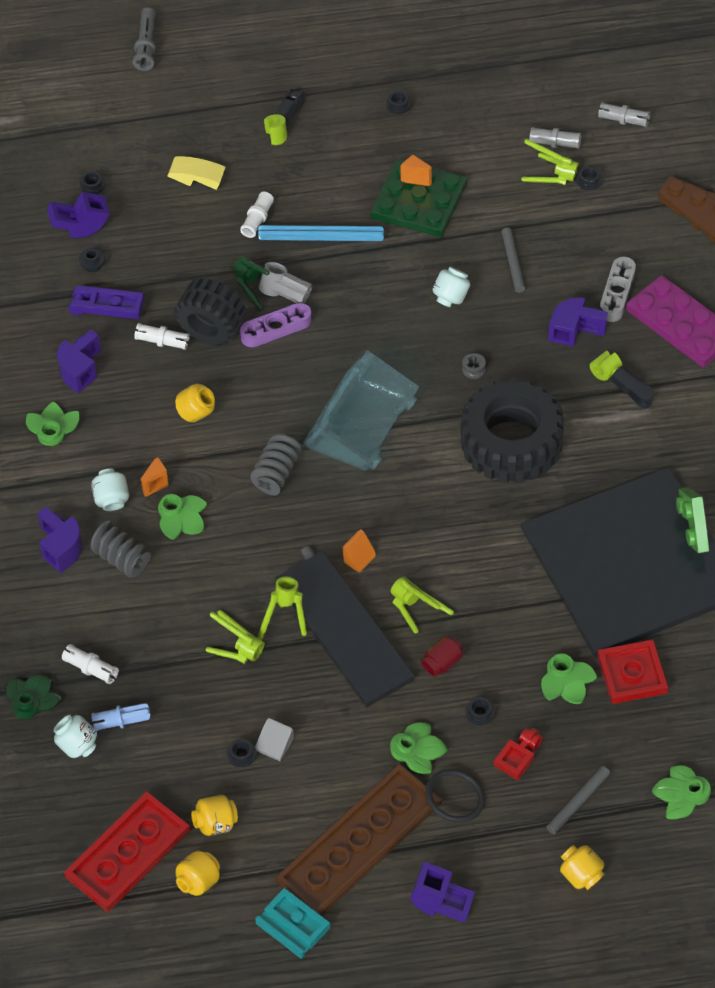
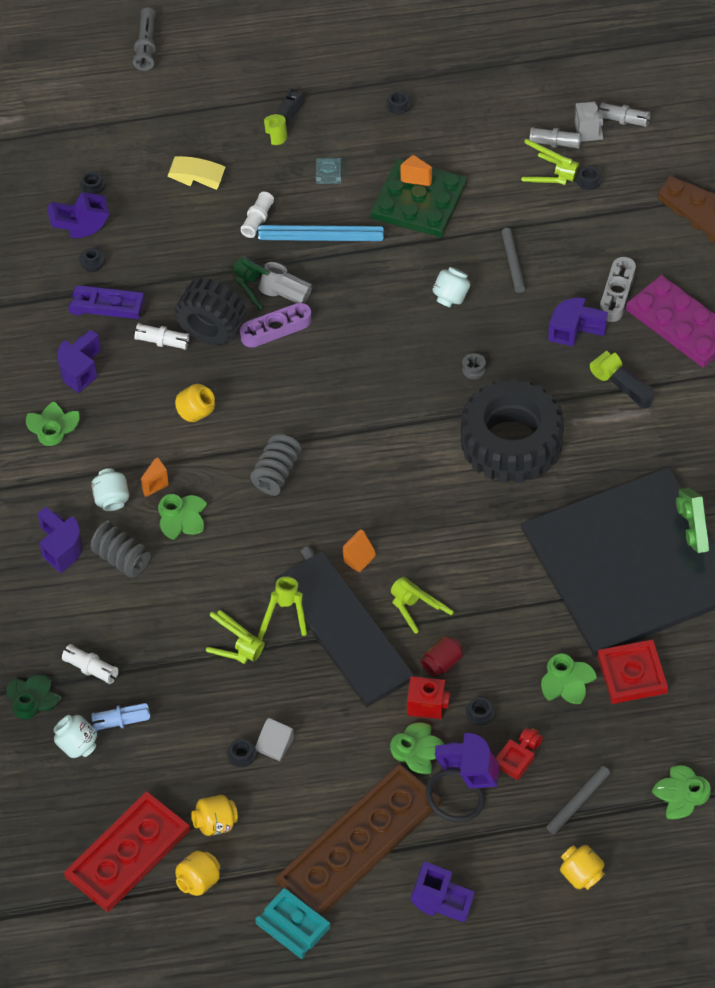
(328, 170): none -> clear light blue plate
(361, 413): clear light blue windscreen -> none
(427, 698): none -> red brick
(473, 757): none -> dark purple brick
(588, 121): none -> light grey brick

